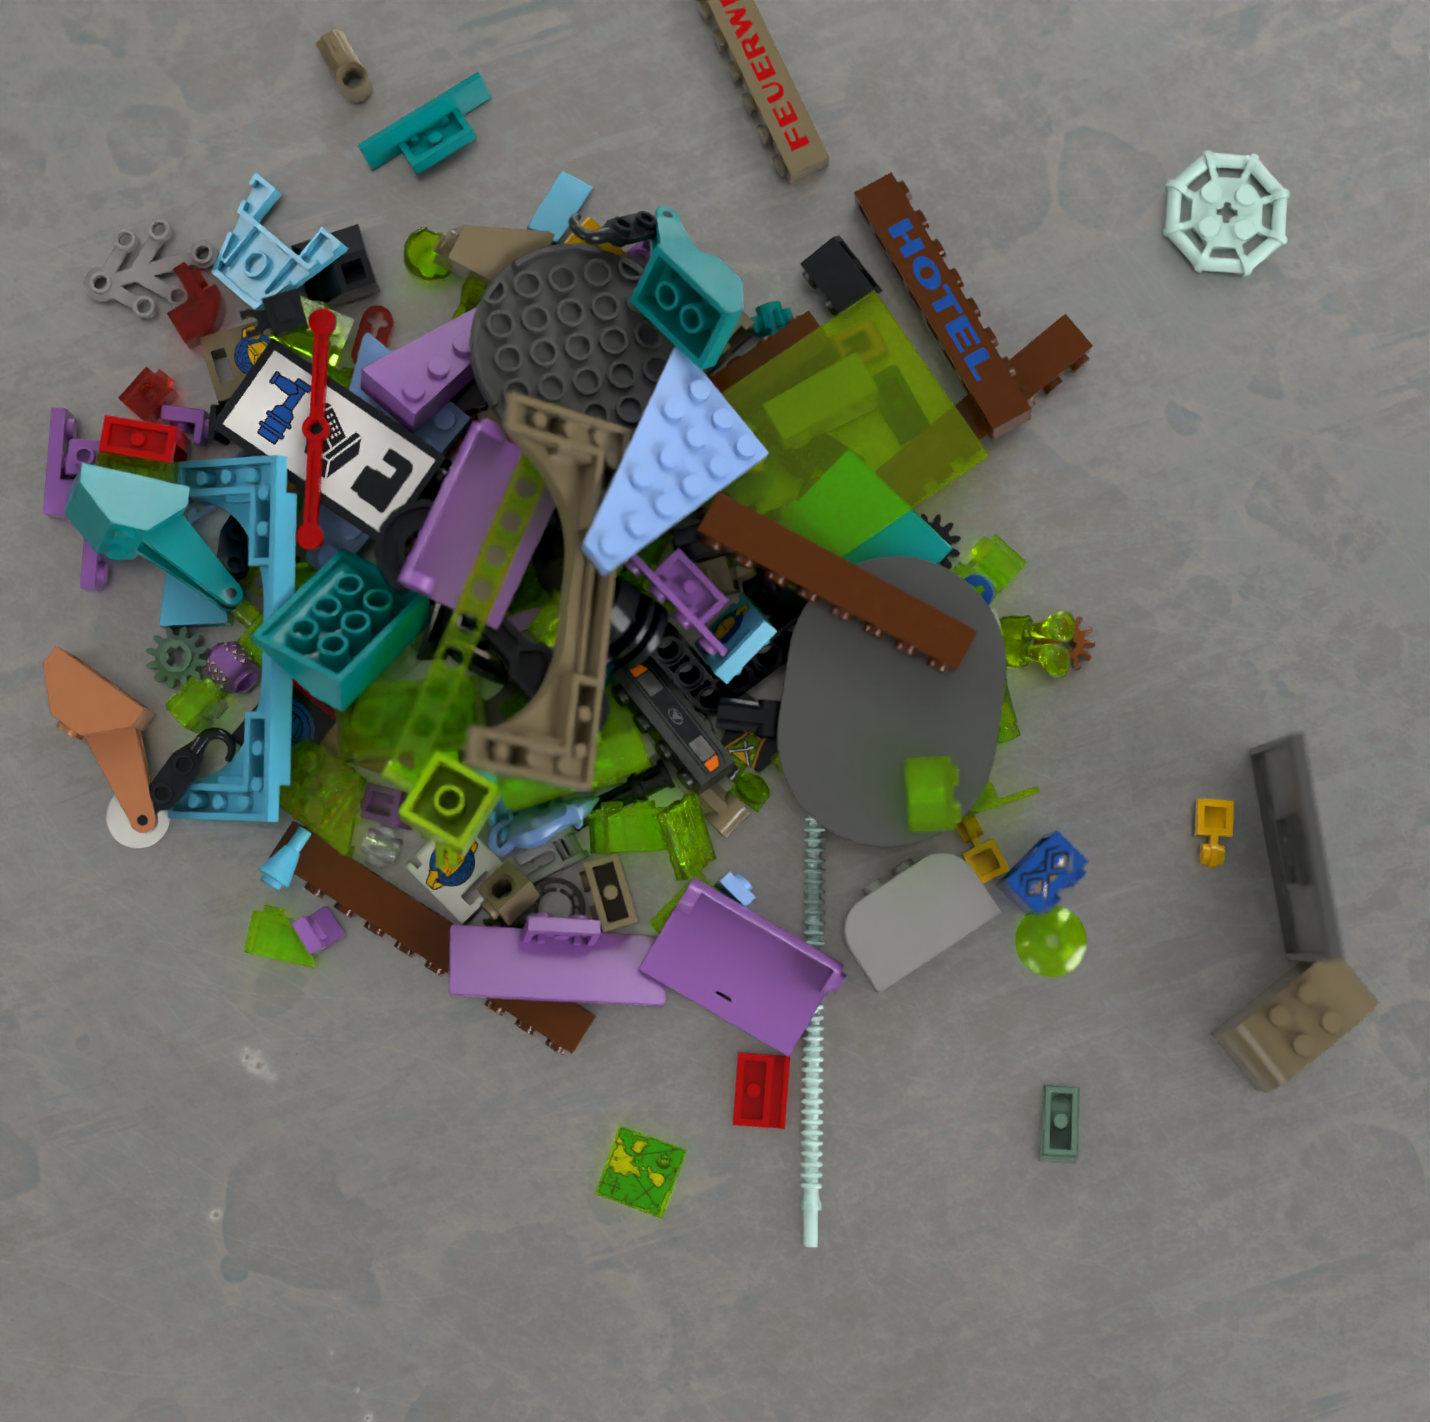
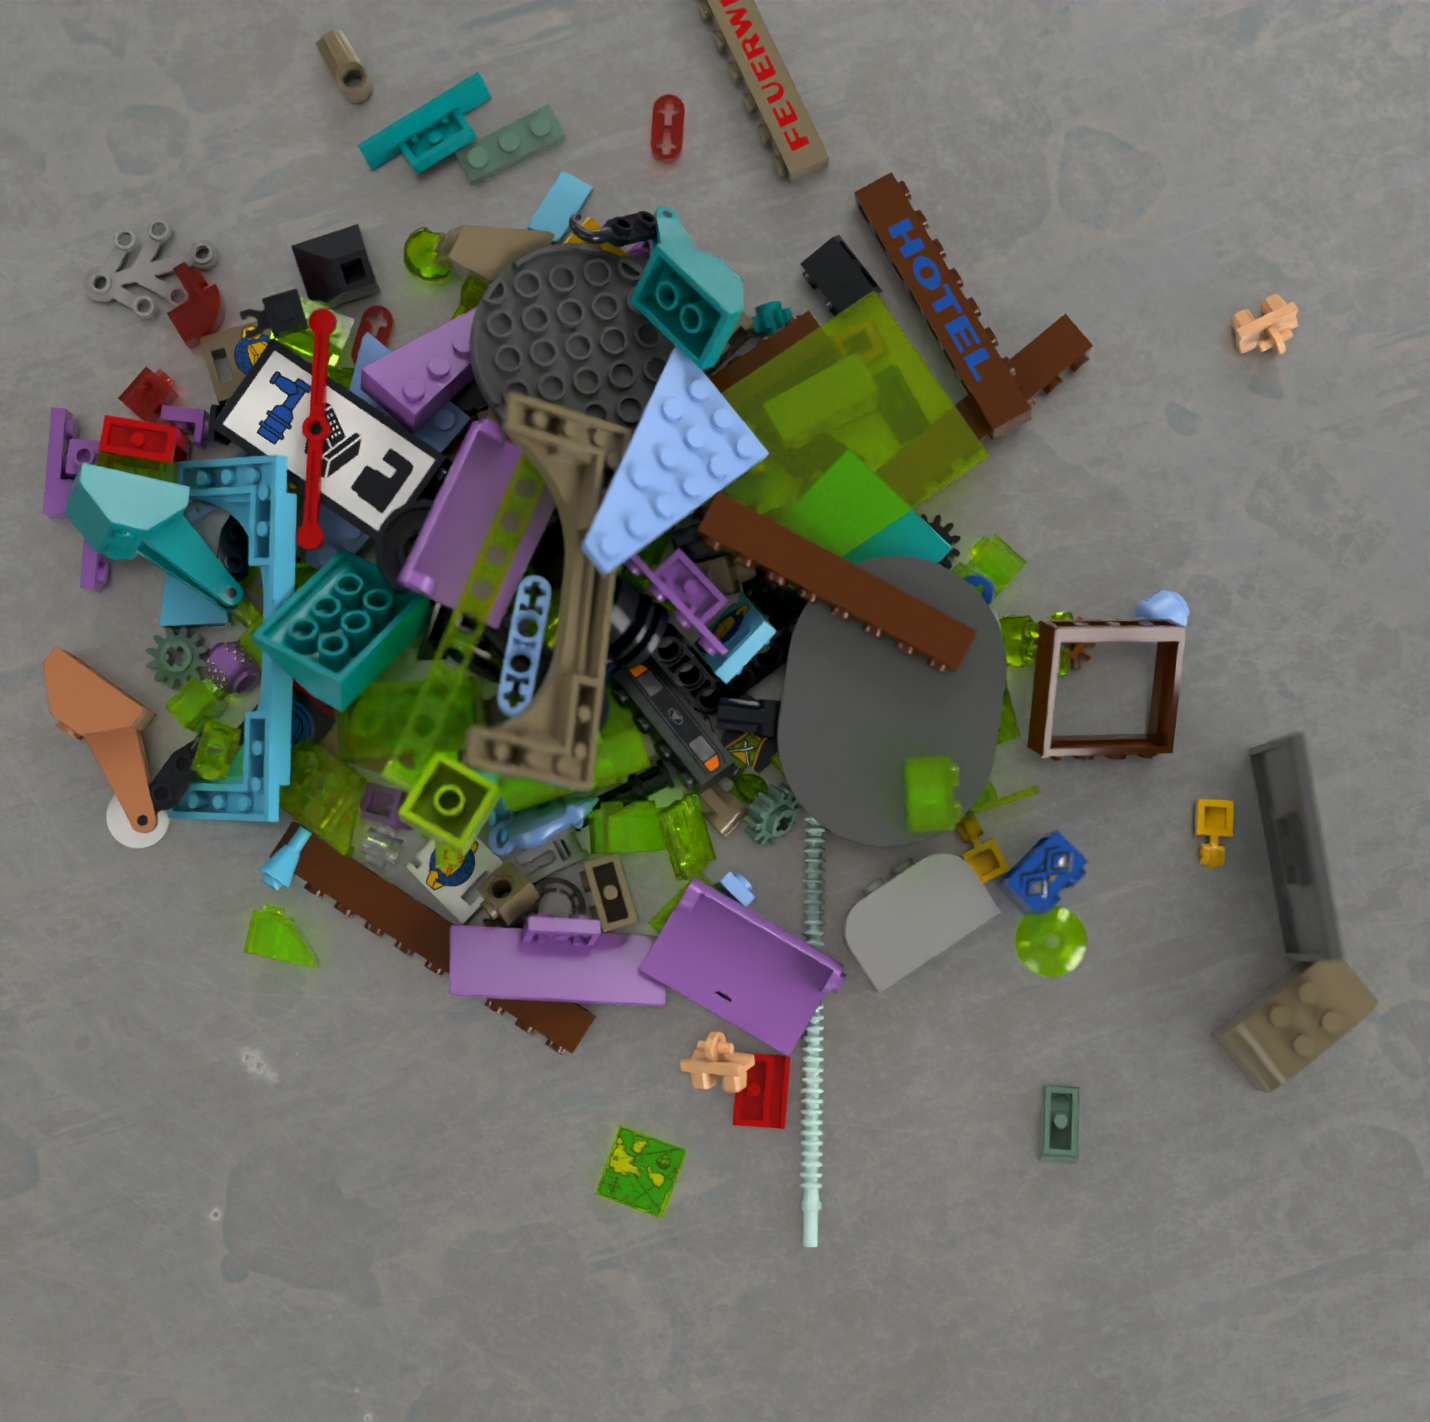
(219, 736): none -> clear neon green brick
(259, 263): medium azure wing -> none
(318, 930): medium lavender bracket -> none
(510, 144): none -> sand green plate
(524, 646): none -> light blue beam
(659, 128): none -> clear red beam
(717, 1058): none -> light nougat hips
(771, 814): none -> sand green gear
(1163, 605): none -> light blue head
(1165, 691): none -> reddish brown window
(1241, 199): light aqua plate -> none
(1268, 330): none -> light nougat hips

